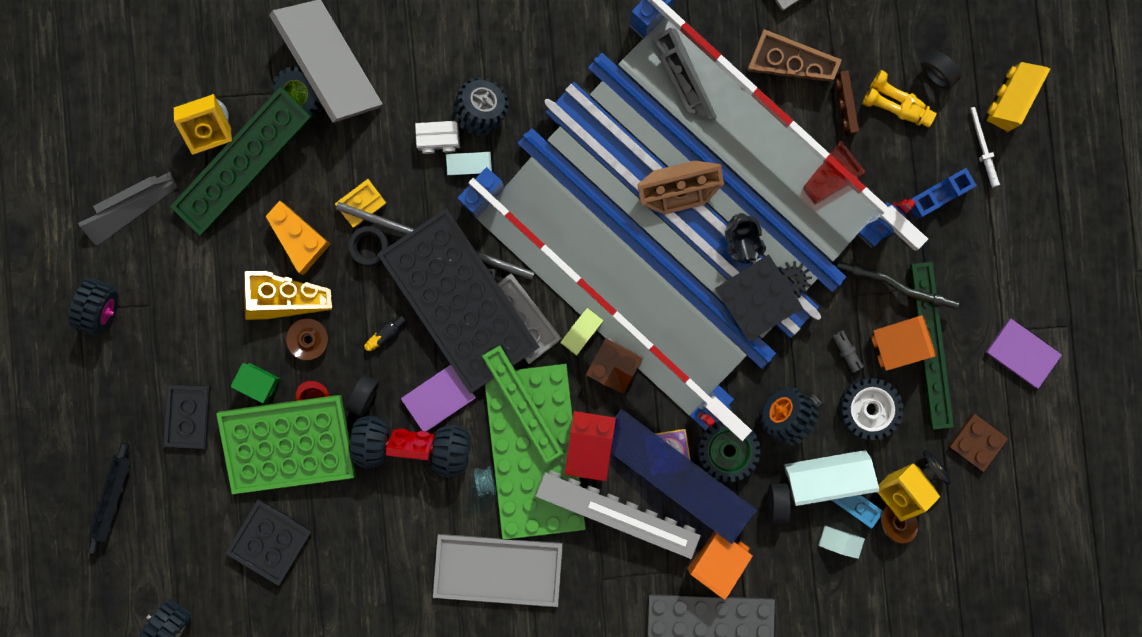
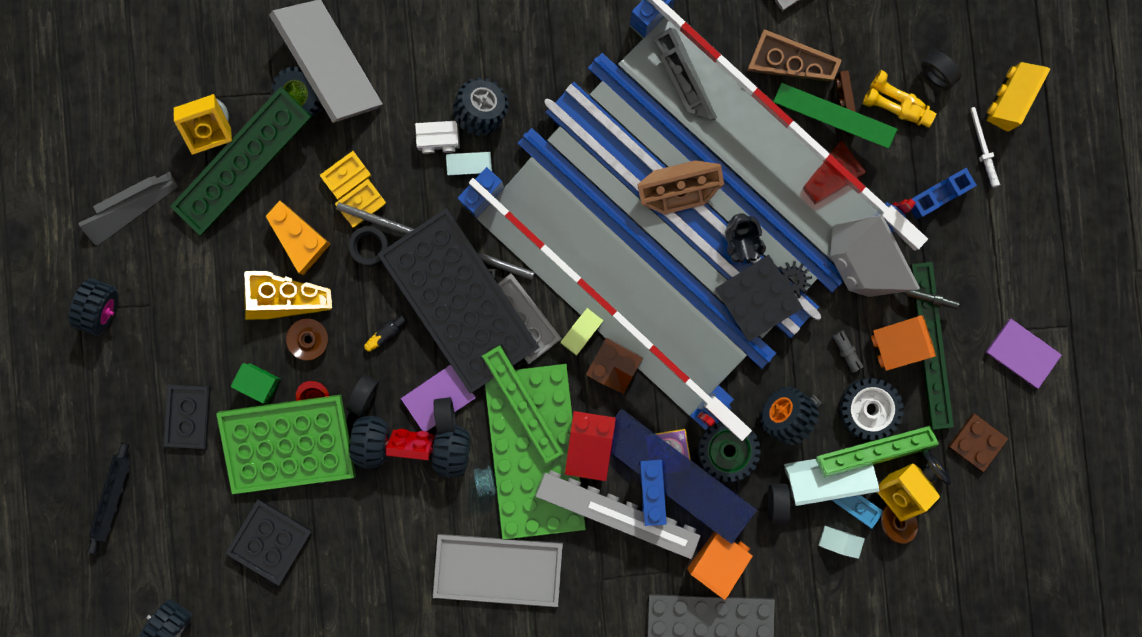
(345, 175): none -> yellow plate
(444, 415): none -> black tyre
(652, 492): none -> blue arch
(835, 116): none -> green tile
(870, 258): none -> light grey slope
(876, 451): none -> bright green tile

